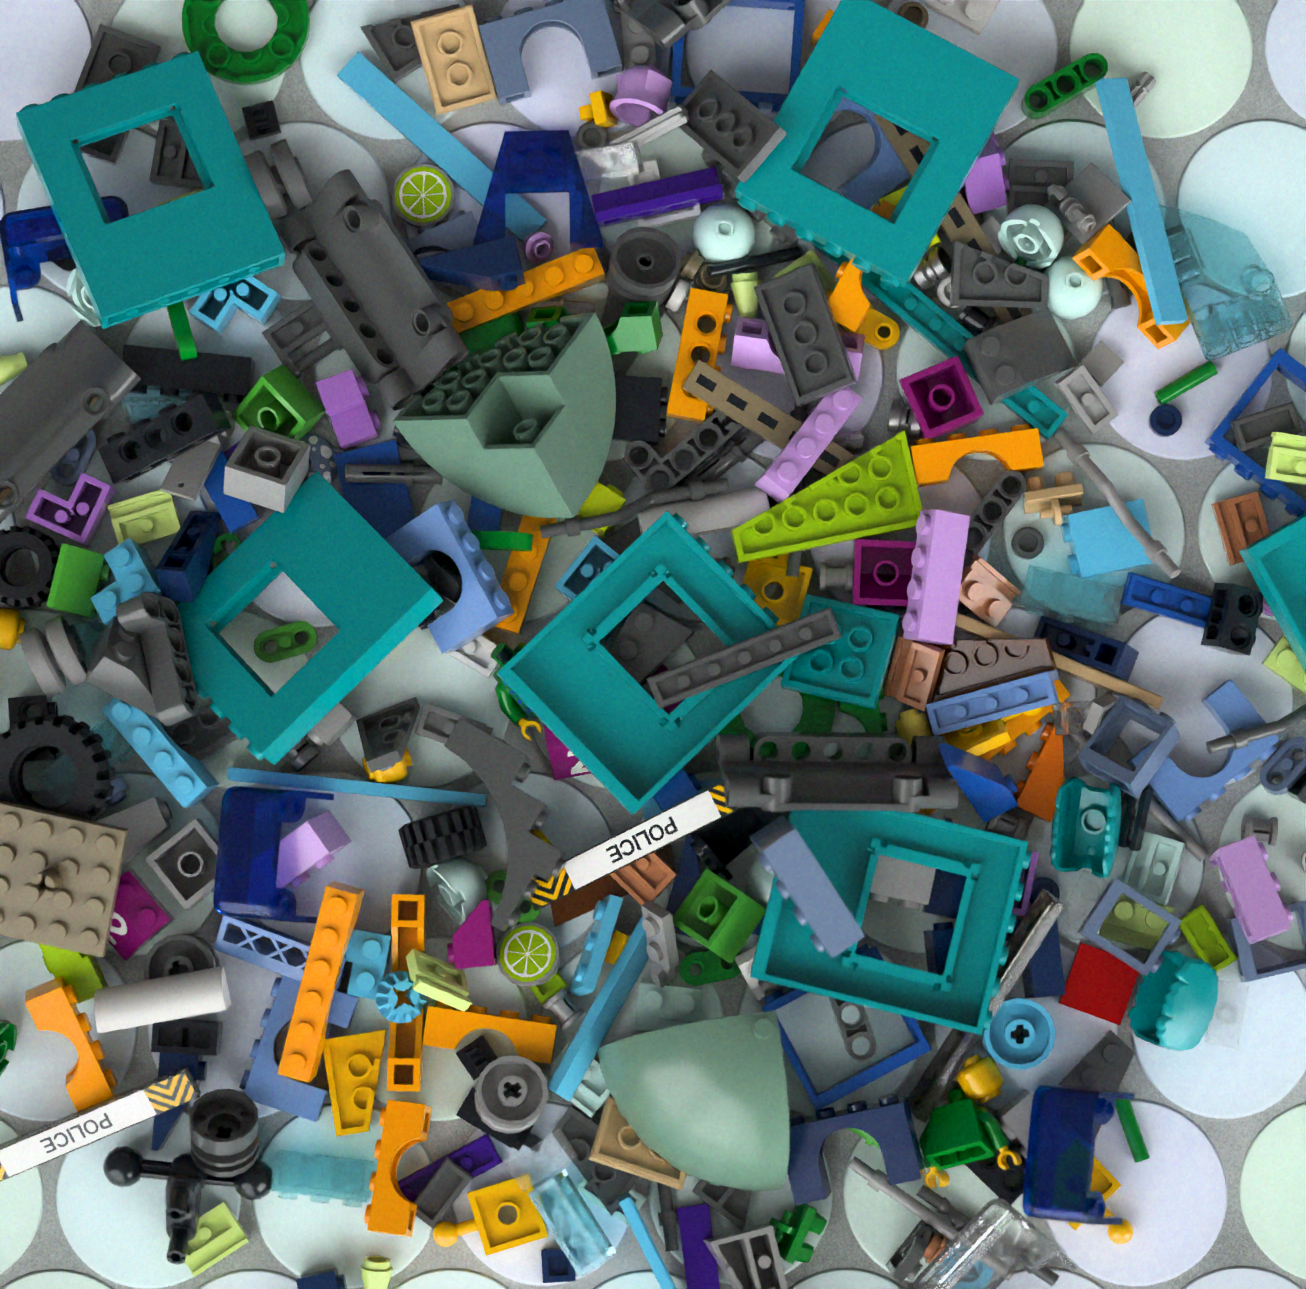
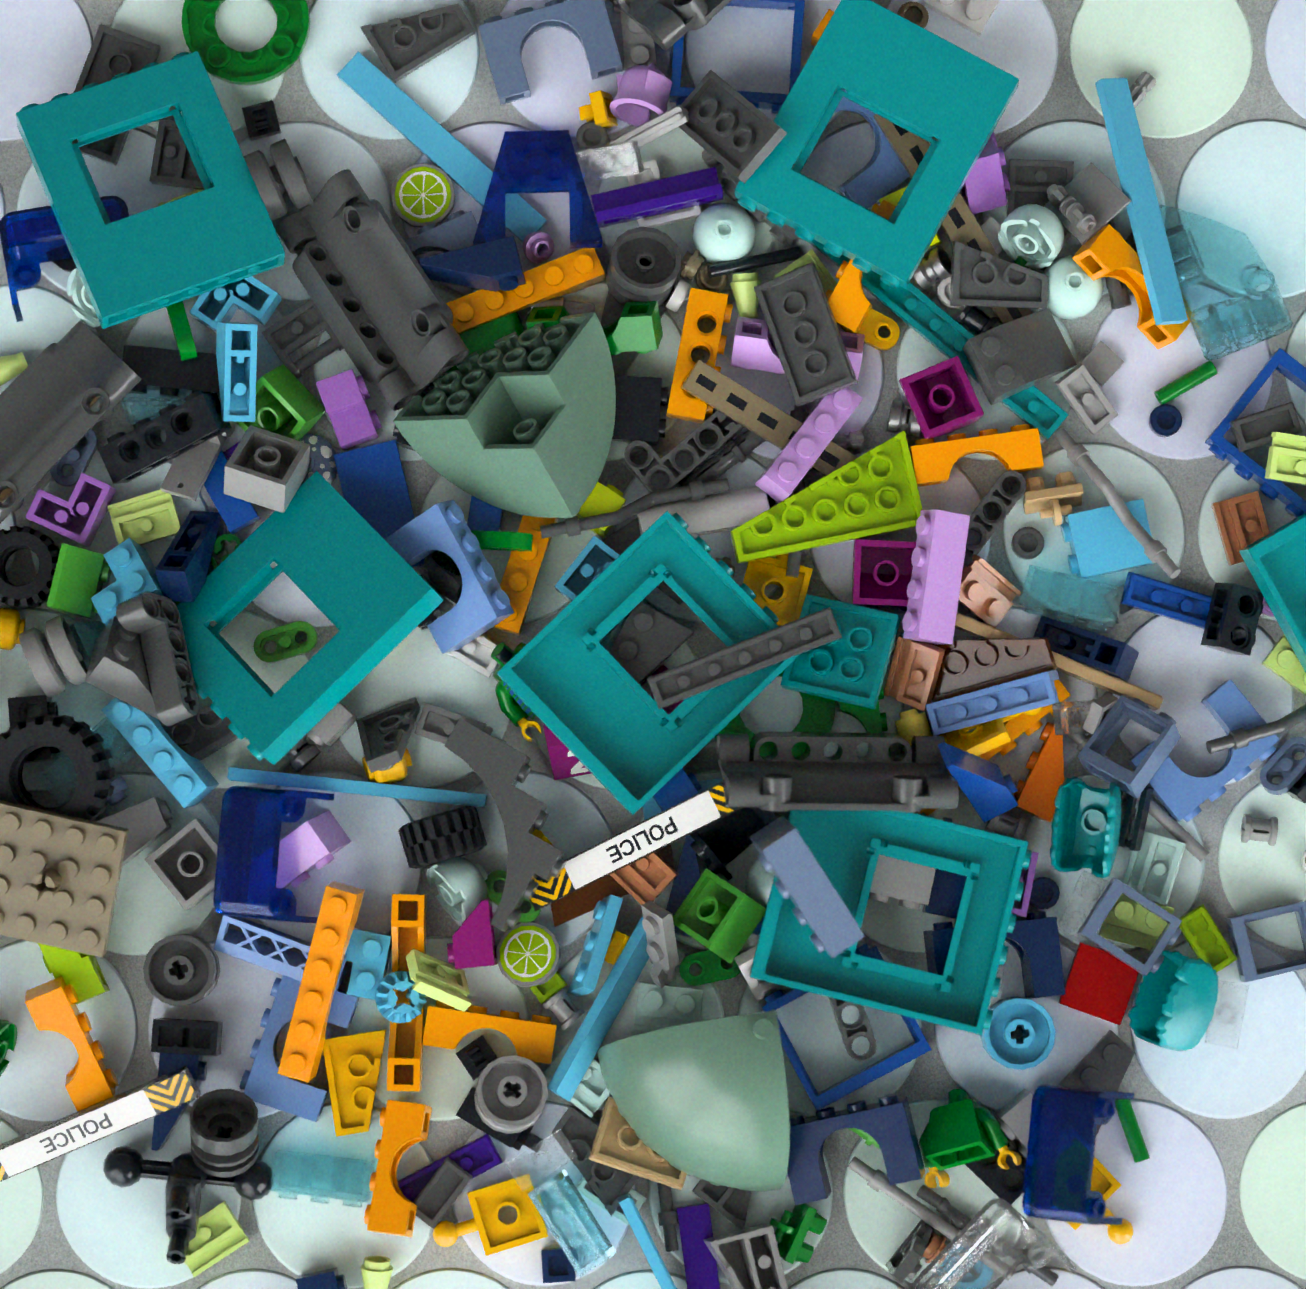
(136, 916): magenta slope -> none
(161, 999): white brick -> none
(237, 370): none -> medium azure slope
(355, 474): dark grey pin -> none
(454, 59): tan tile -> none
(836, 577): light grey bush -> none
(960, 1043): clear smoke tile -> none
(980, 1078): yellow head -> none
(1053, 96): green beam -> none
(1252, 889): lavender wedge -> none

